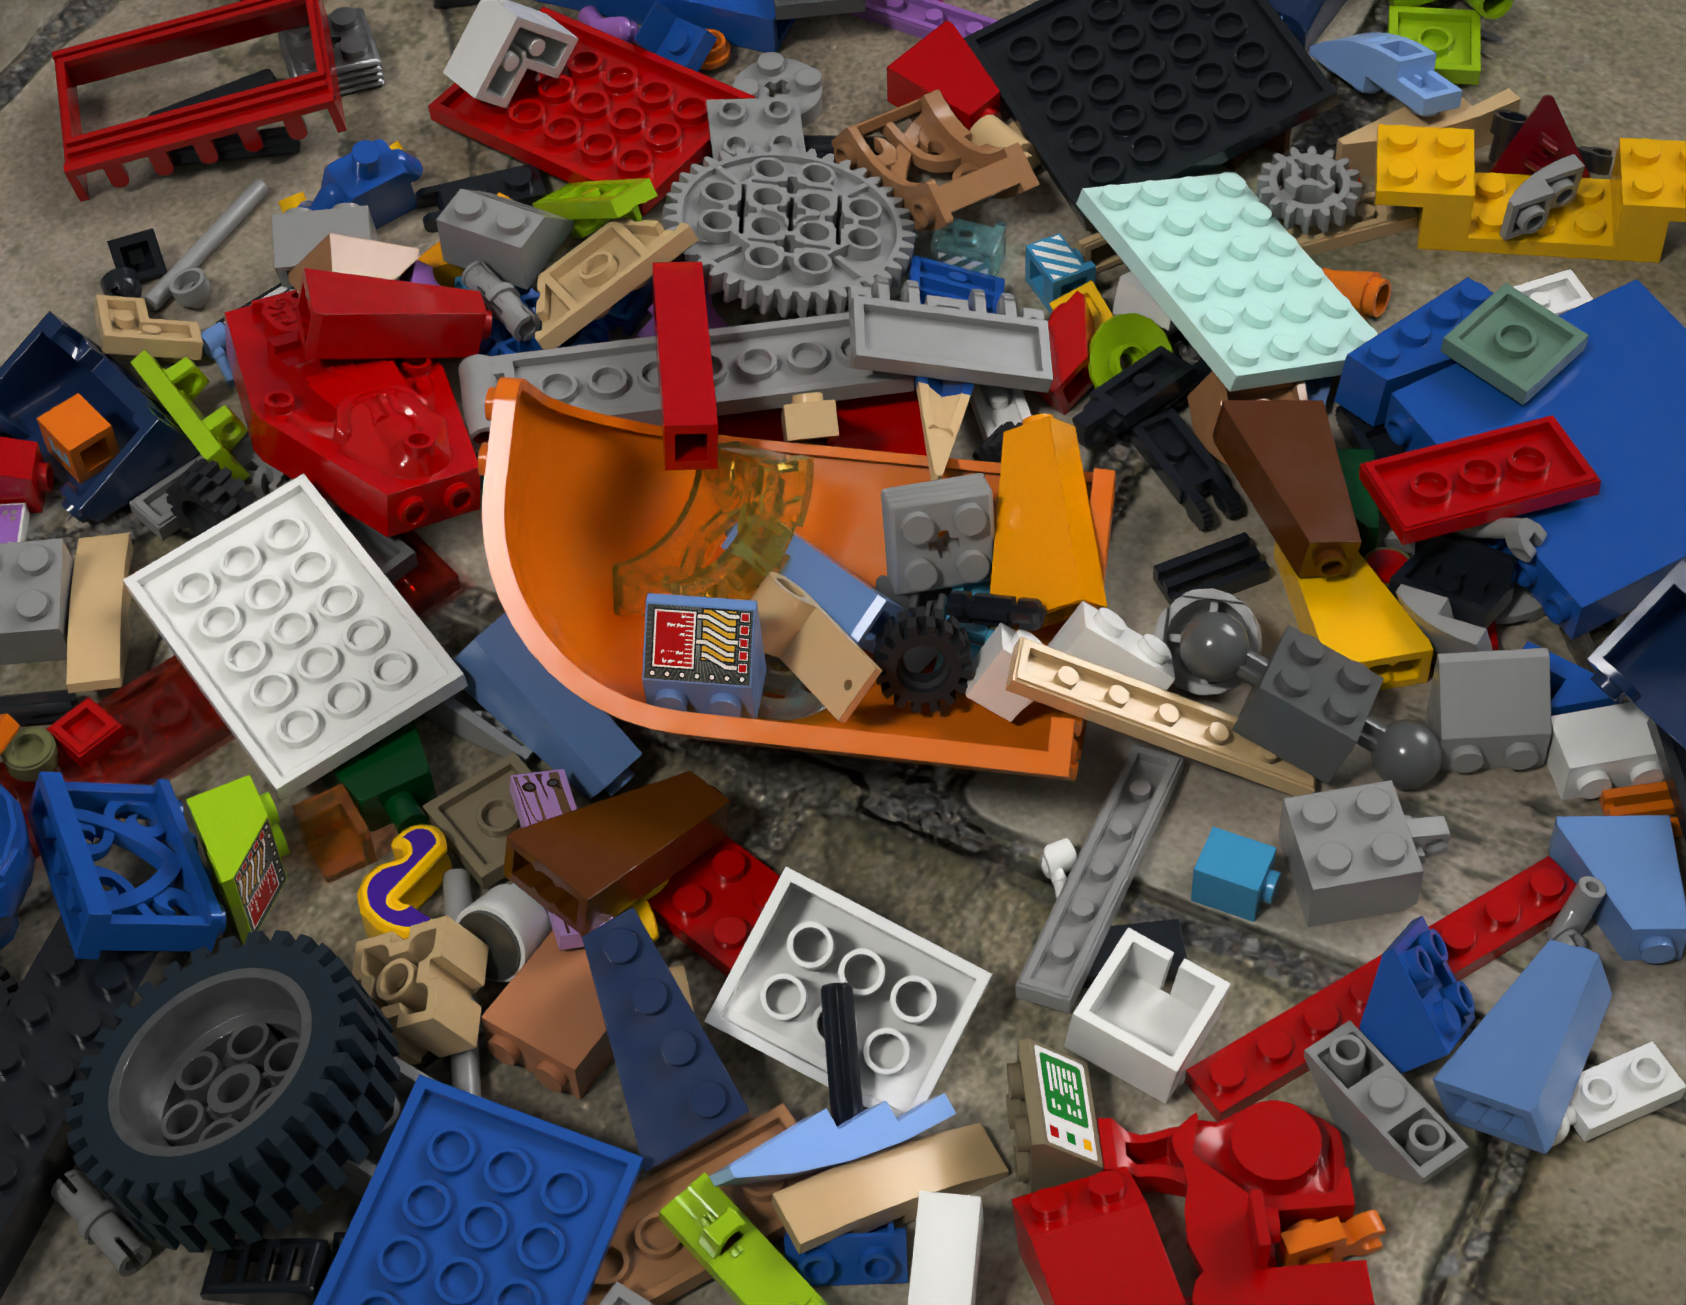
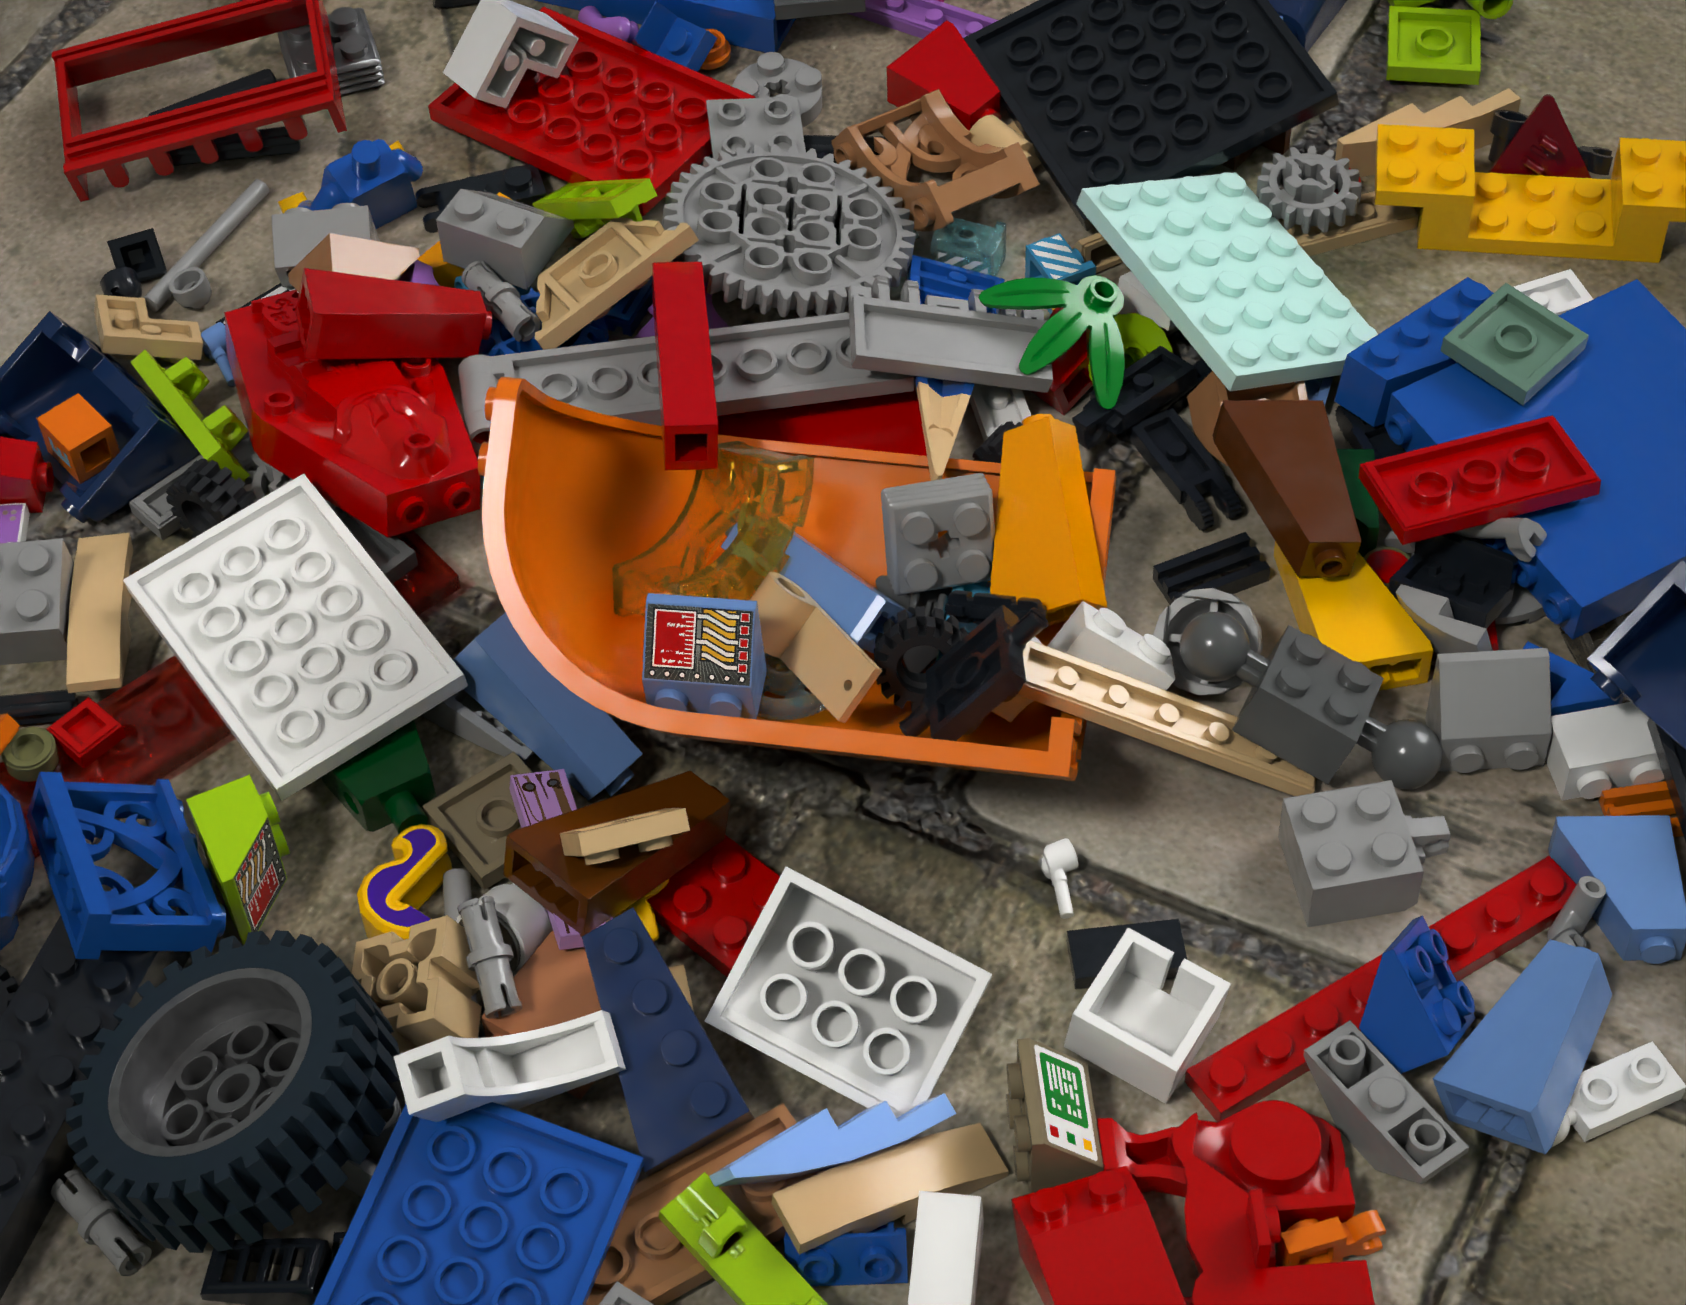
(334, 833): clear orange panel -> none
(489, 957): none -> light grey pin
(507, 1069): none -> white arch
(601, 841): none -> tan plate
(810, 420): tan piece -> none
(841, 1051): black axle -> none
(975, 676): none -> black plate
(1085, 306): none -> green plant
(1099, 879): light grey tile -> none
(1235, 874): dark azure brick -> none
(1364, 289): orange cone -> none
(1391, 64): light blue slope -> none
(1544, 190): light grey slope -> none

